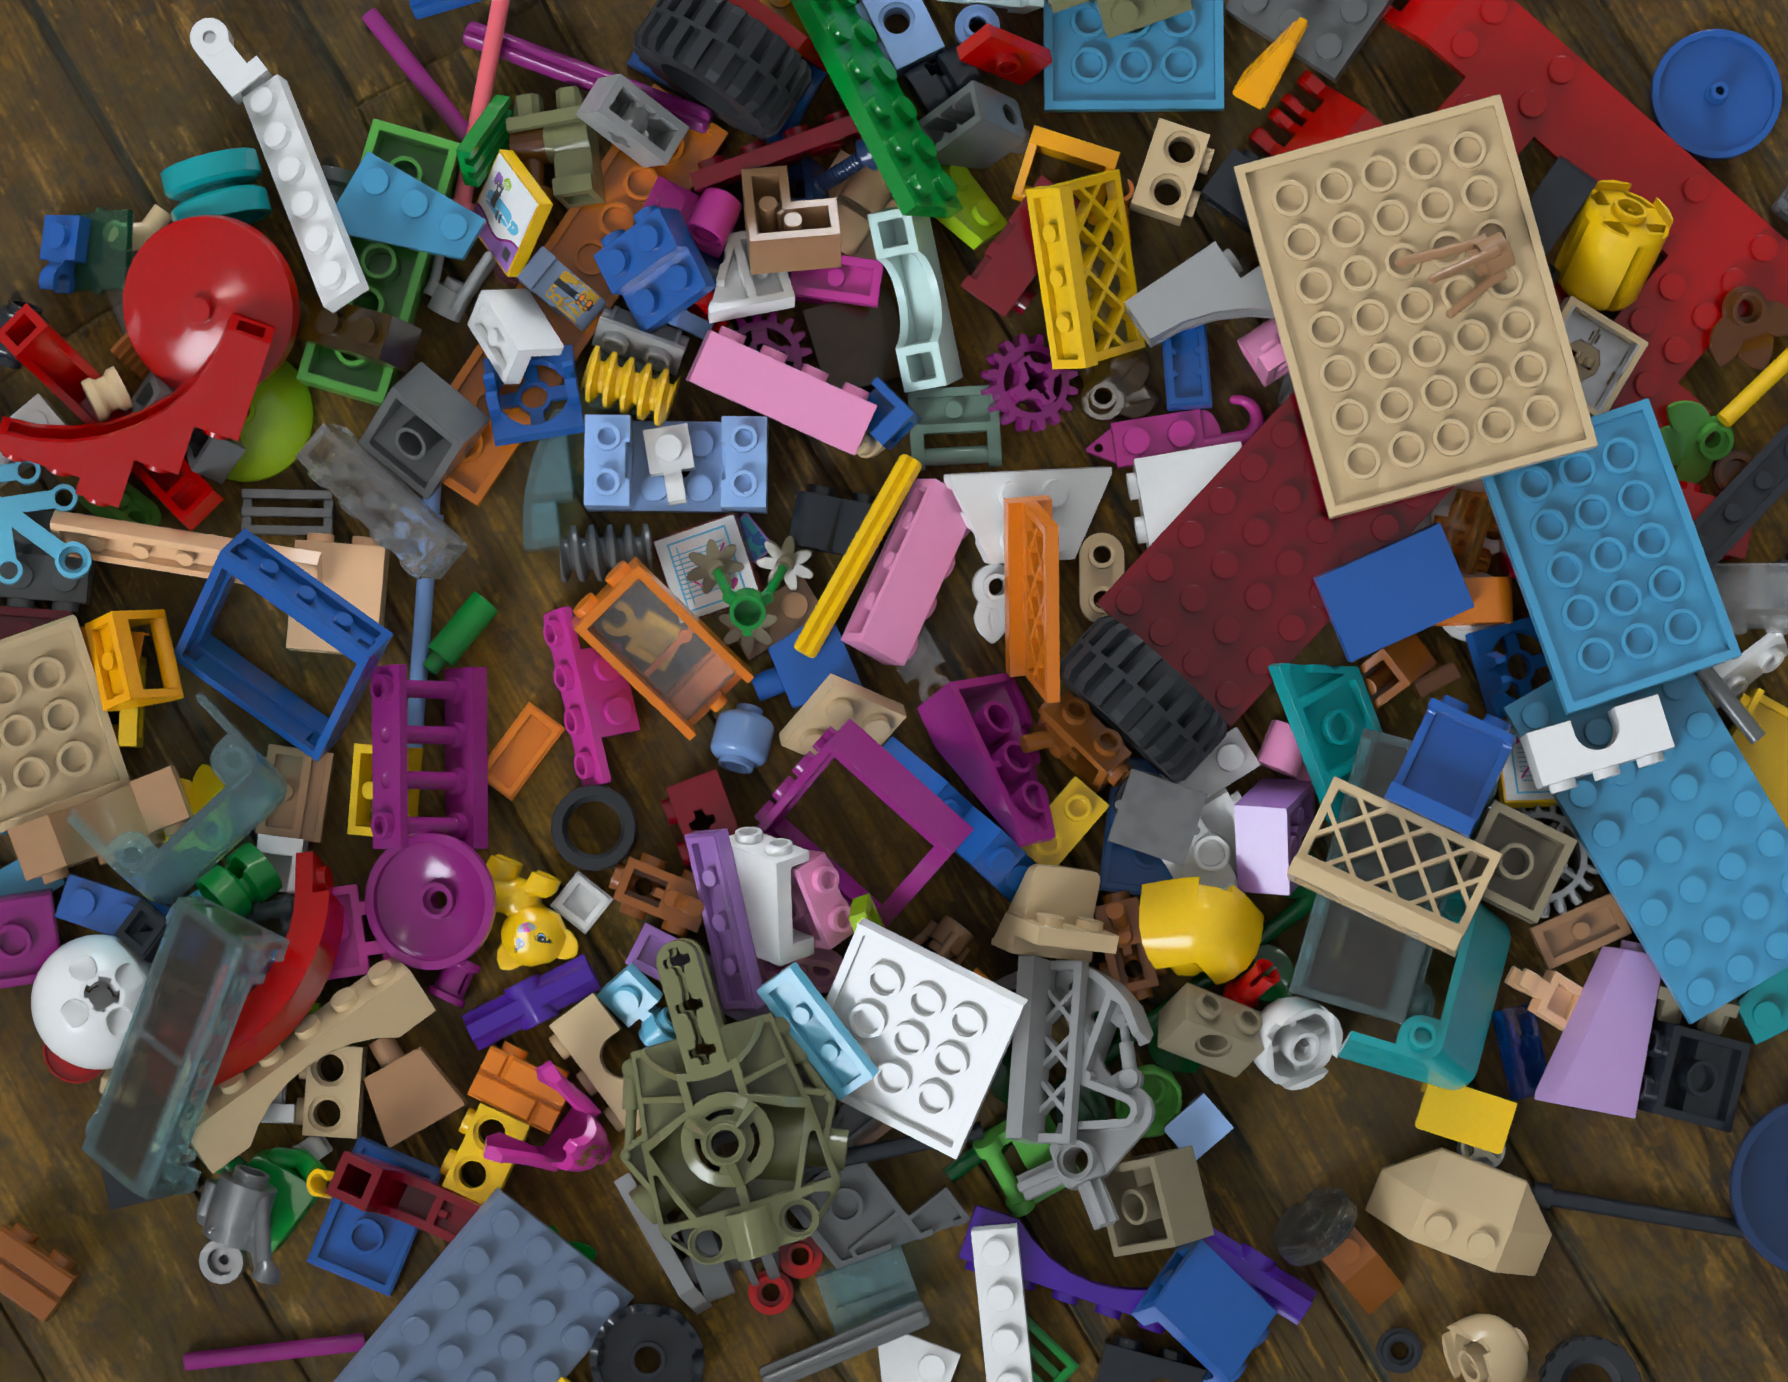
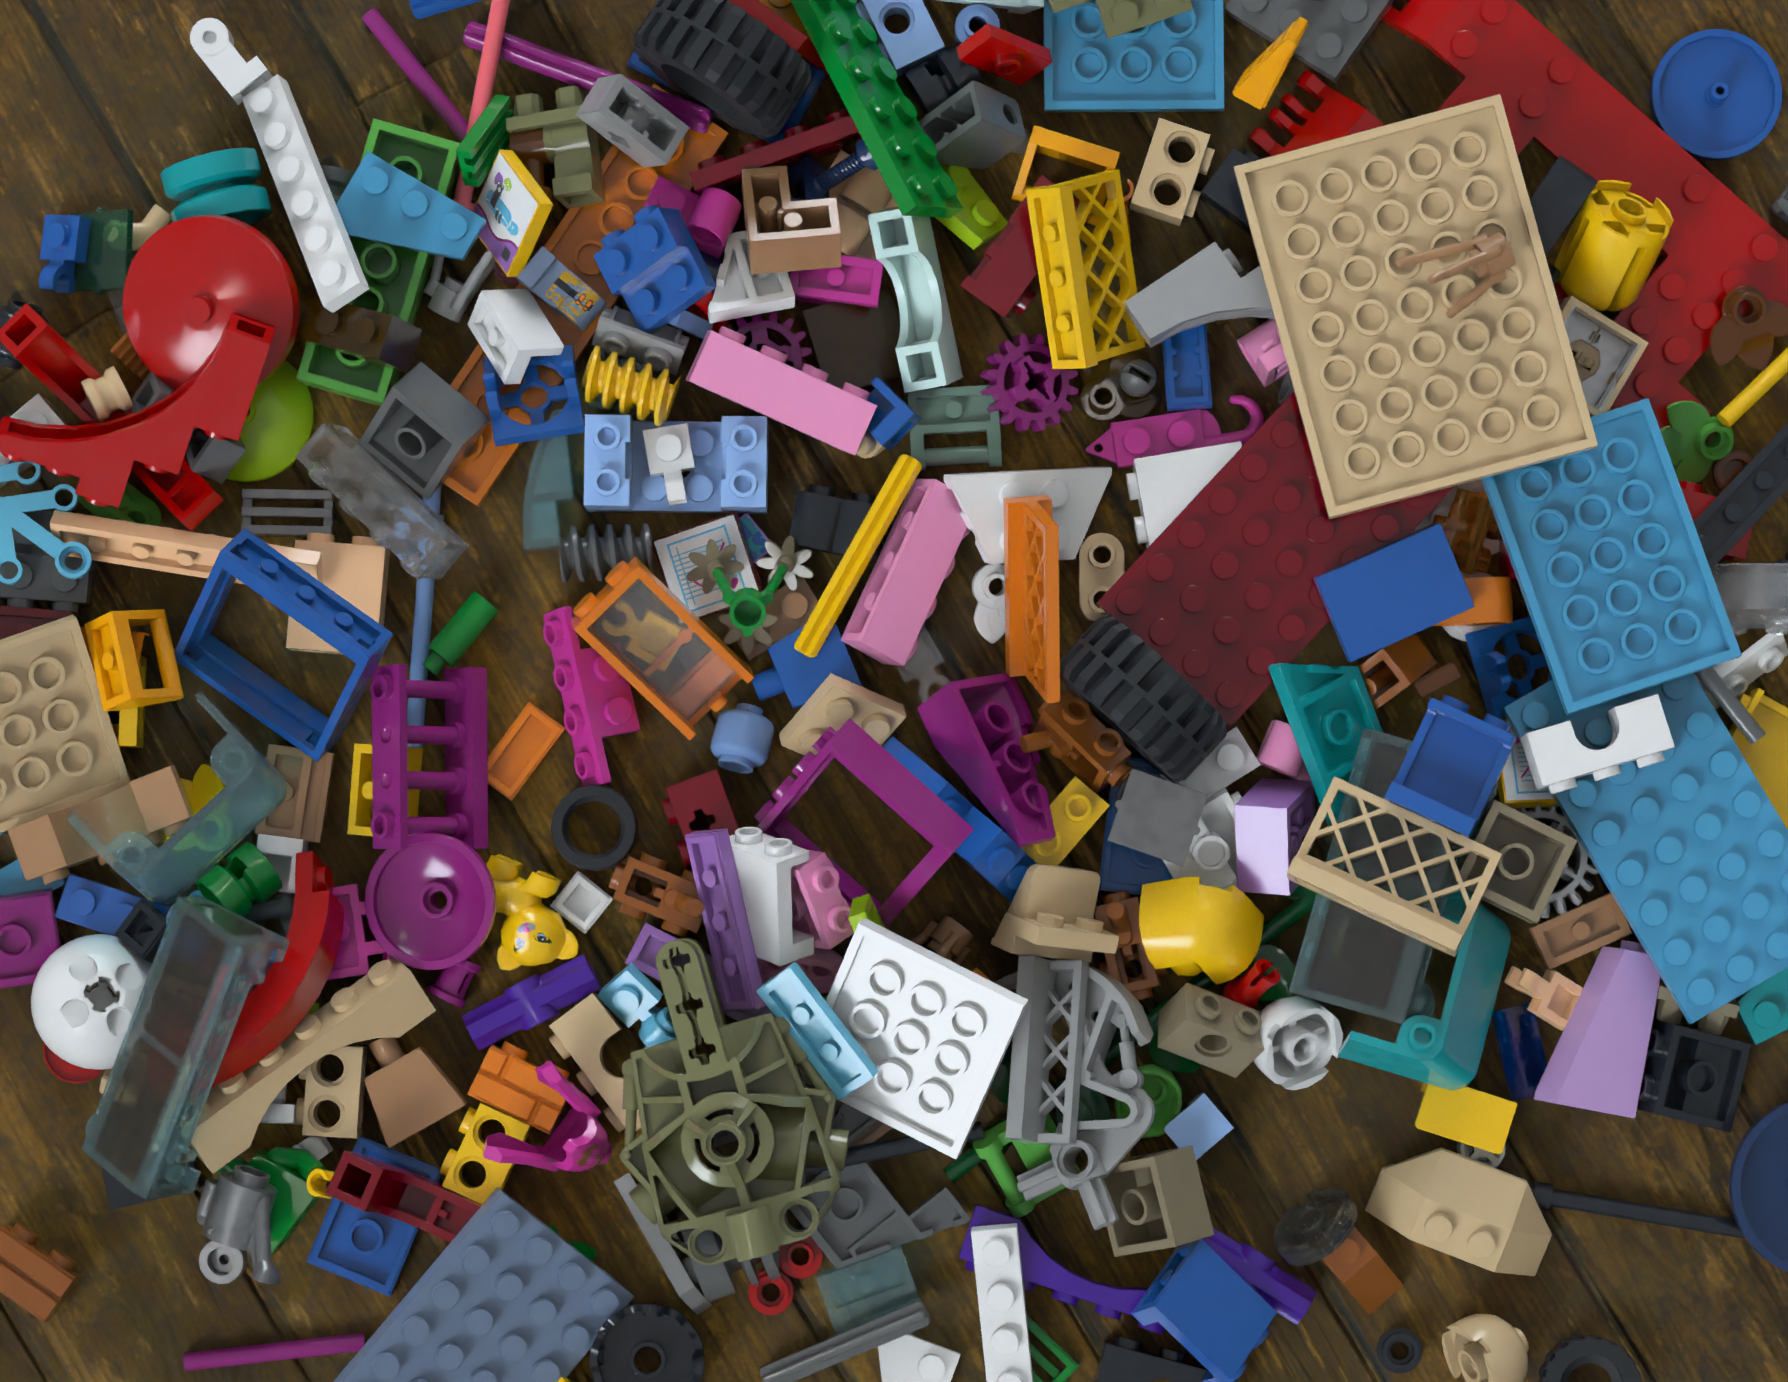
(1134, 385): none -> dark grey hinge

